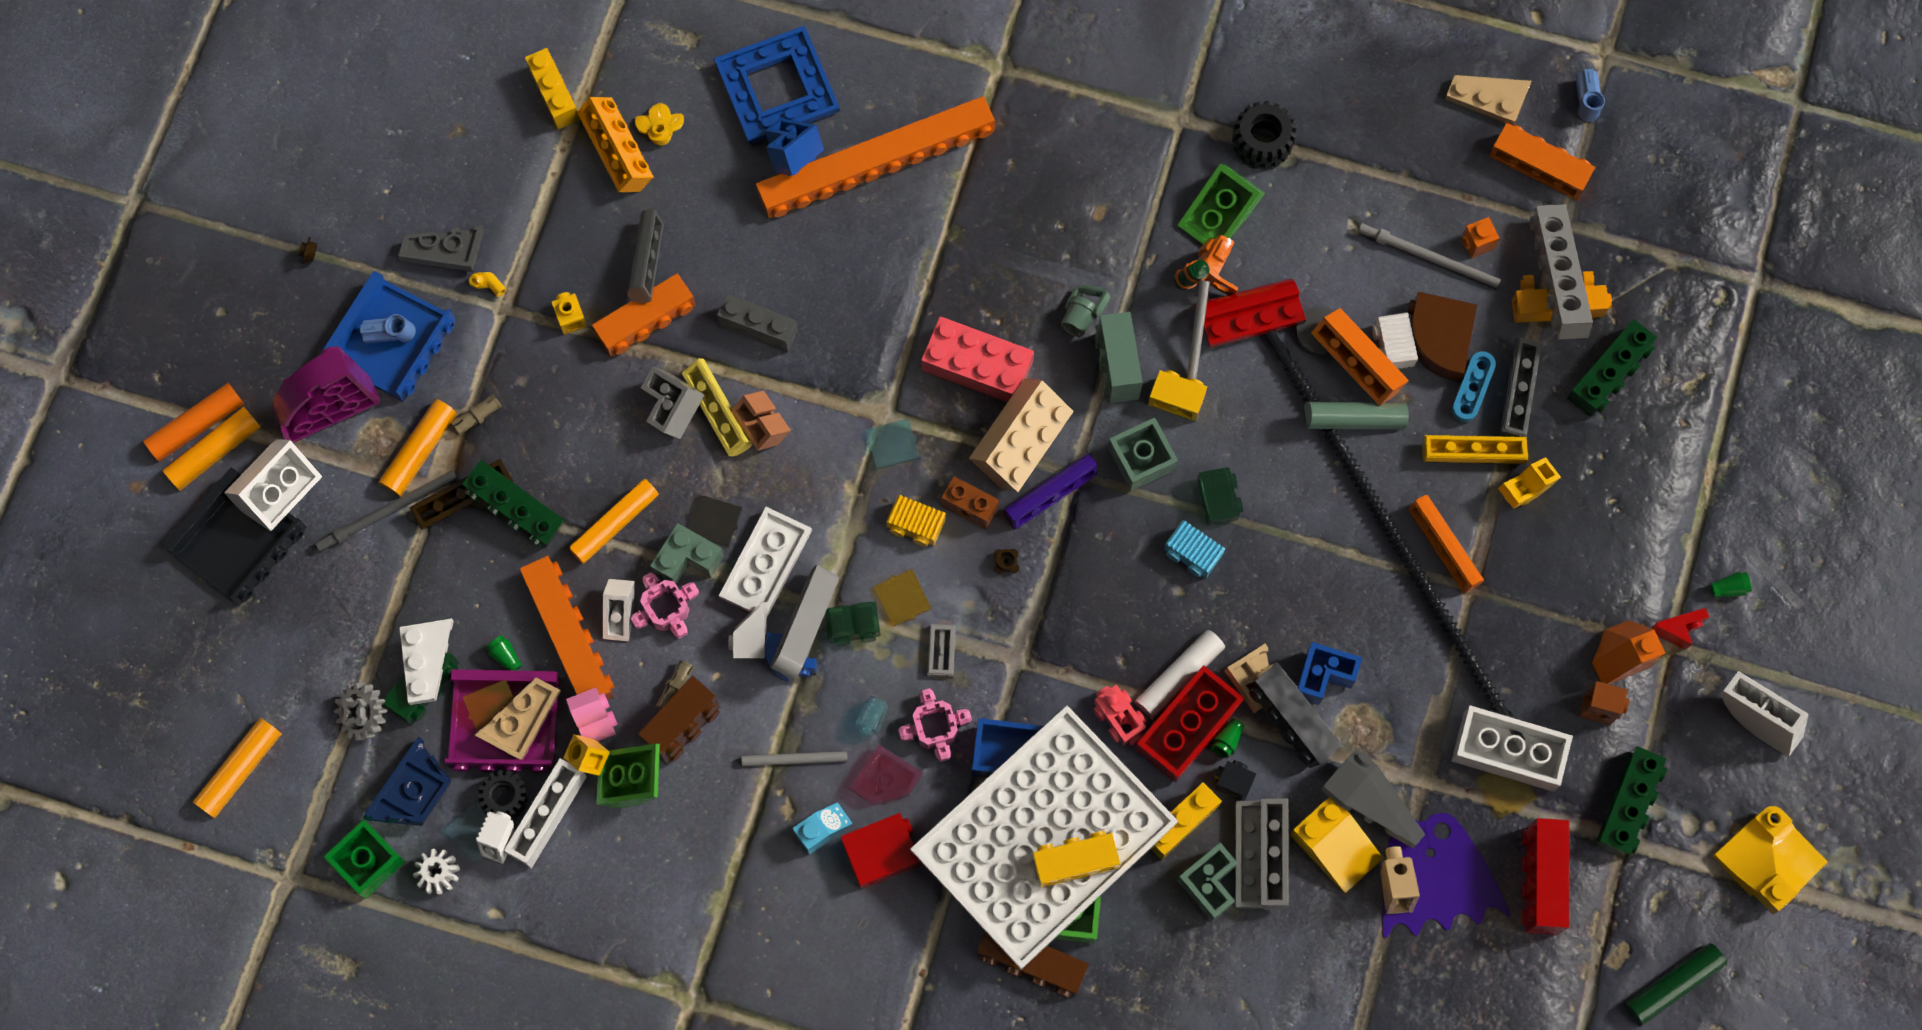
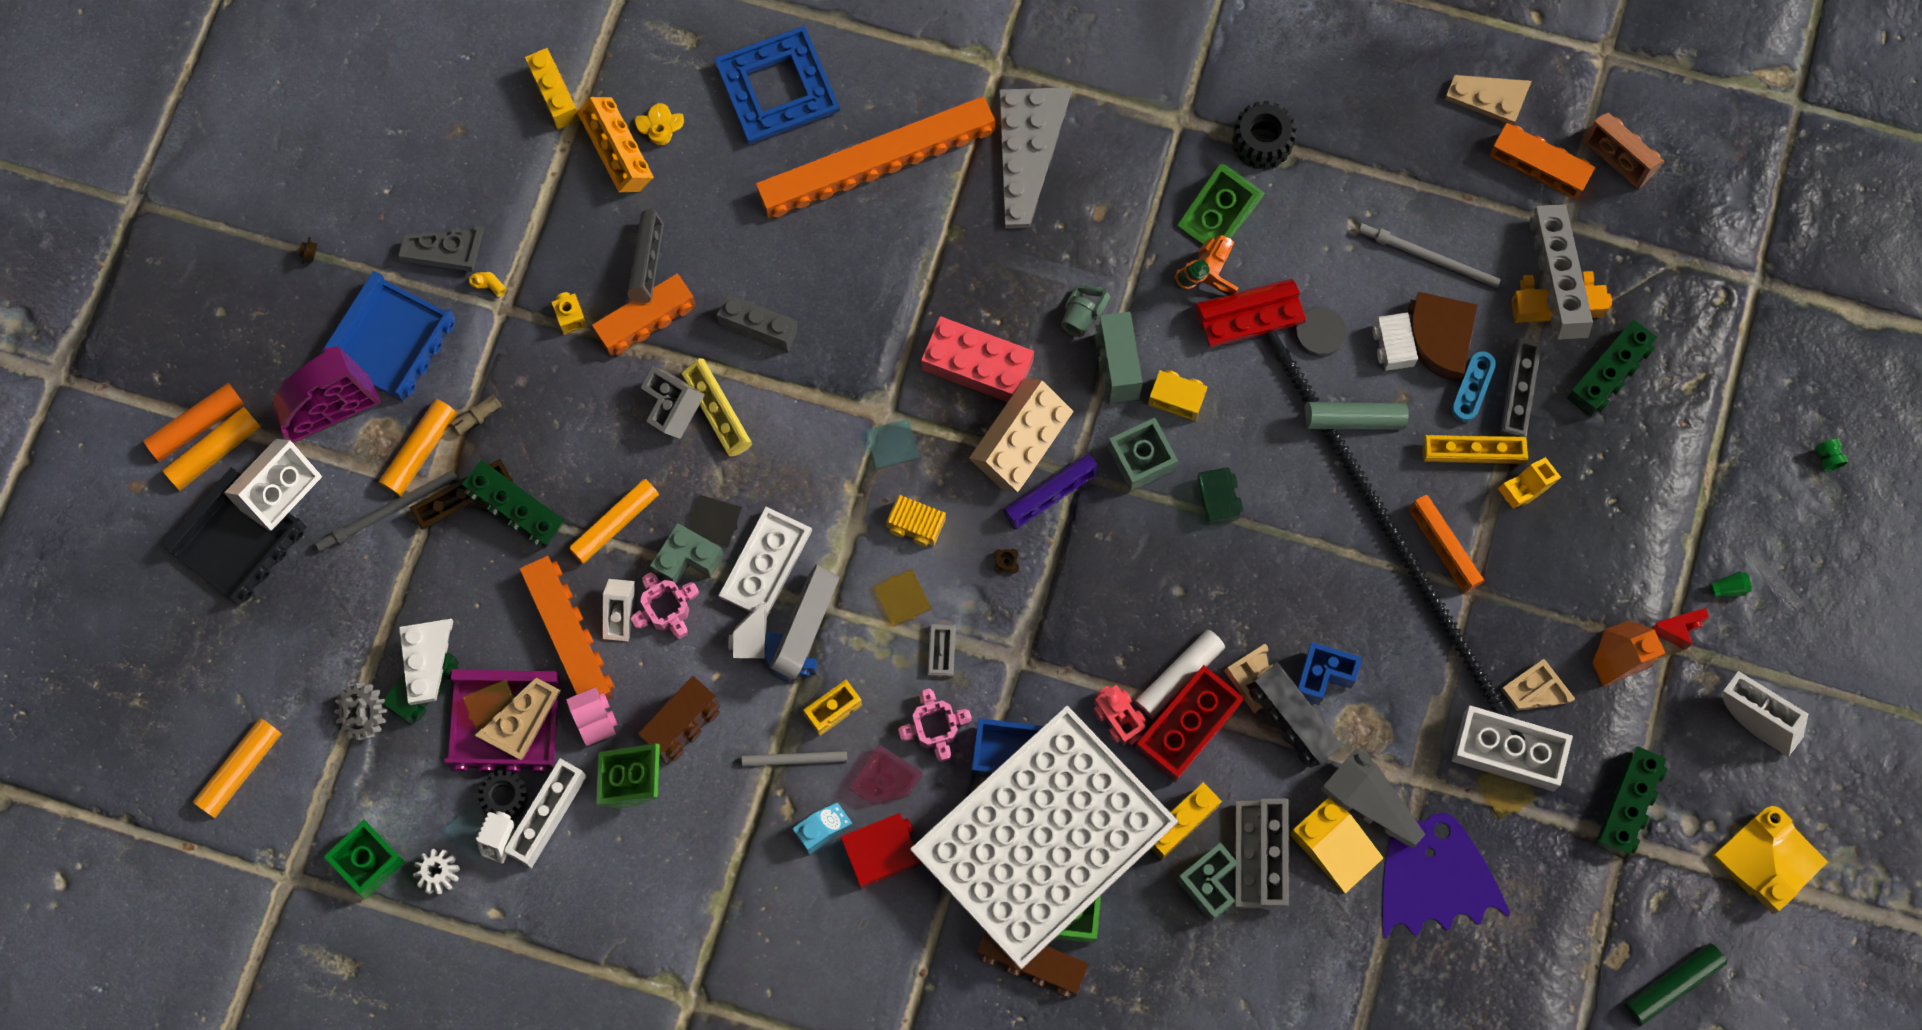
(386, 329): medium blue piece -> none
(410, 790): dark blue wing -> none
(503, 653): green cone -> none
(586, 755): yellow brick -> none
(676, 681): dark tan pin -> none
(759, 421): nougat piece -> none
(792, 145): blue brick -> none
(832, 707): none -> yellow brick
(852, 623): clear green brick -> none
(872, 716): clear light blue brick -> none
(970, 503): dark orange brick -> none
(1029, 136): none -> light grey wing
(1076, 859): yellow brick -> none
(1193, 549): medium azure brick -> none
(1198, 329): light grey bar -> none
(1226, 740): green cone -> none
(1234, 779): black brick -> none
(1359, 356): orange brick -> none
(1398, 882): tan torso -> none
(1480, 237): orange brick -> none
(1537, 688): none -> tan wing
(1546, 876): red brick -> none
(1589, 94): medium blue piece -> none
(1604, 703): dark orange brick -> none
(1623, 150): none -> nougat slope
(1831, 454): none -> green wheel

